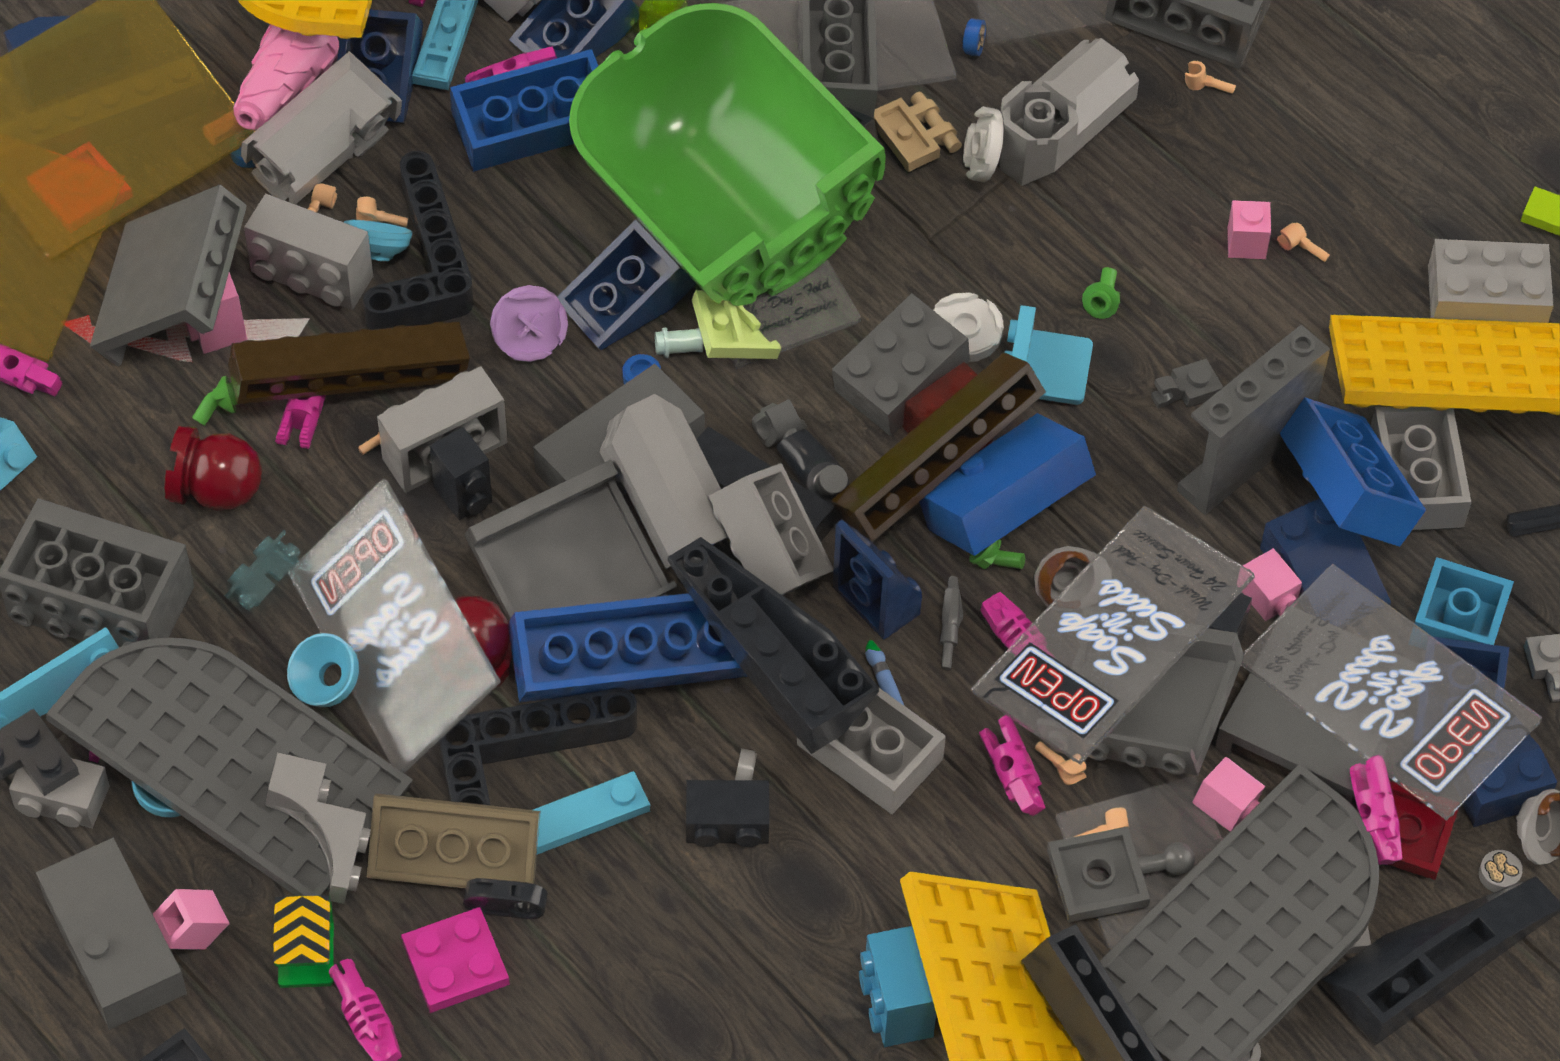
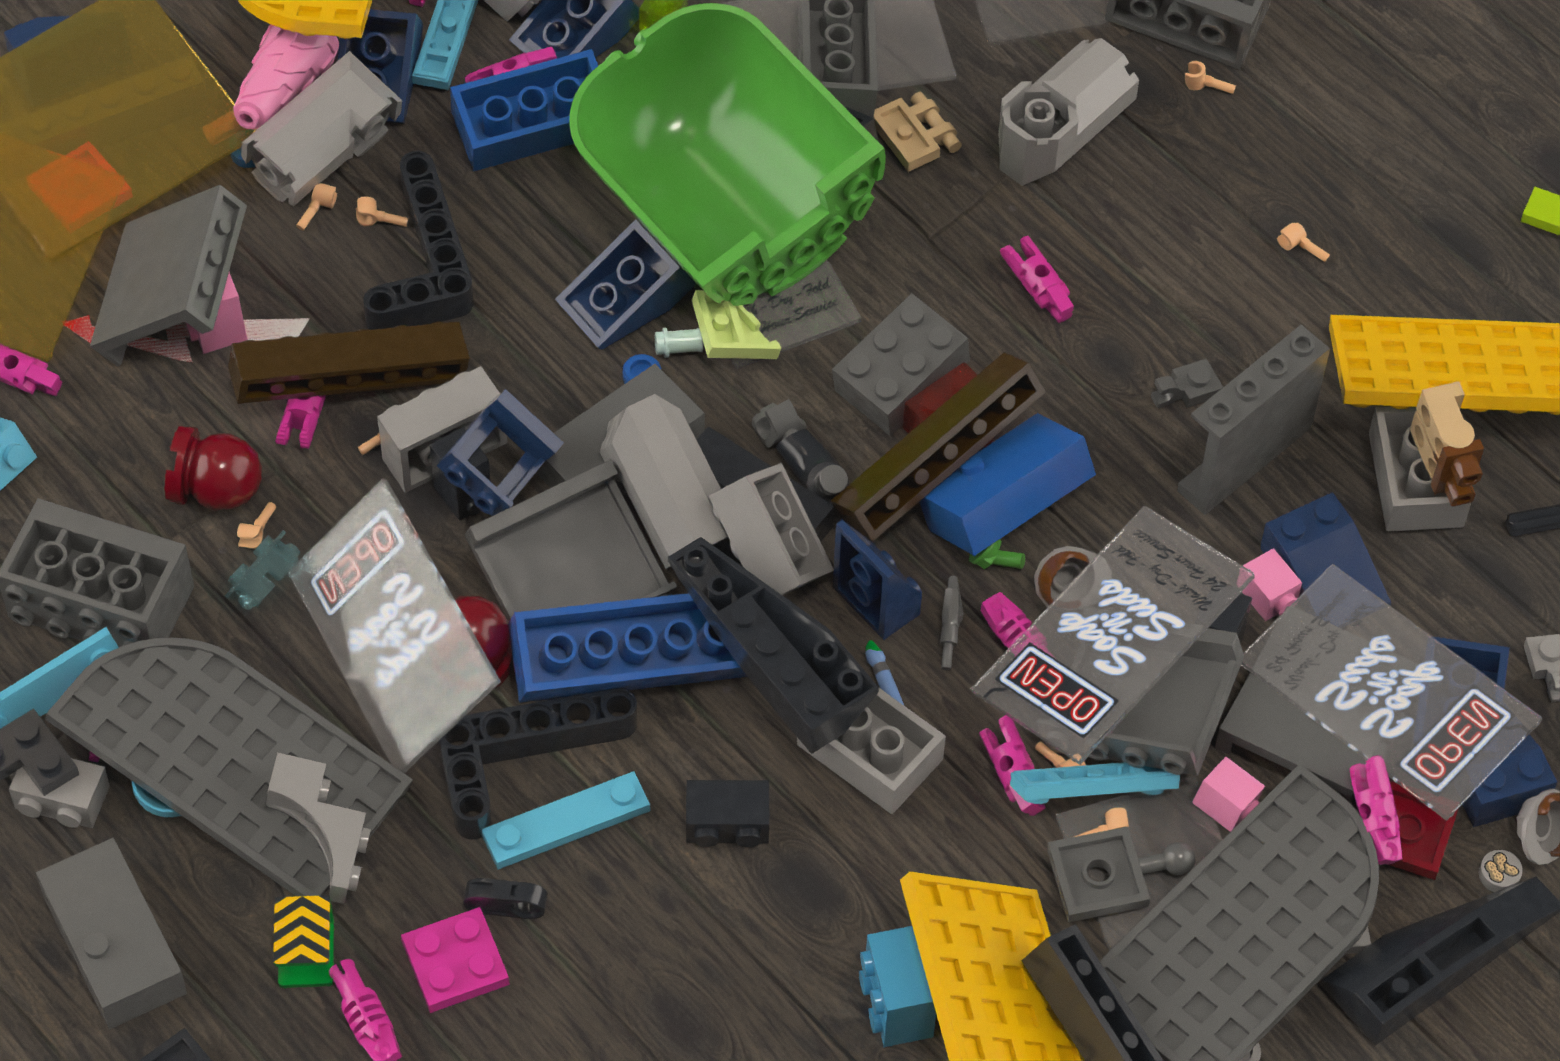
(190, 919): bright pink brick -> none
(221, 396): bright green plate -> none
(252, 535): none -> light nougat hand
(308, 252): light grey brick -> none
(309, 664): medium azure piece -> none
(384, 238): medium azure piece -> none
(450, 841): dark tan tile -> none
(523, 429): none -> dark blue panel
(529, 323): lavender tile -> none
(746, 765): light grey tile -> none
(974, 37): blue tile -> none
(976, 320): white tile -> none
(983, 144): white tile -> none
(1039, 279): none -> dark pink hinge
(1043, 784): none -> medium azure plate
(1057, 359): medium azure bracket -> none
(1100, 297): bright green plate -> none
(1249, 229): bright pink brick -> none
(1352, 472): blue brick -> none
(1447, 443): none -> hips
(1463, 603): dark azure brick -> none
(1490, 281): light grey brick -> none

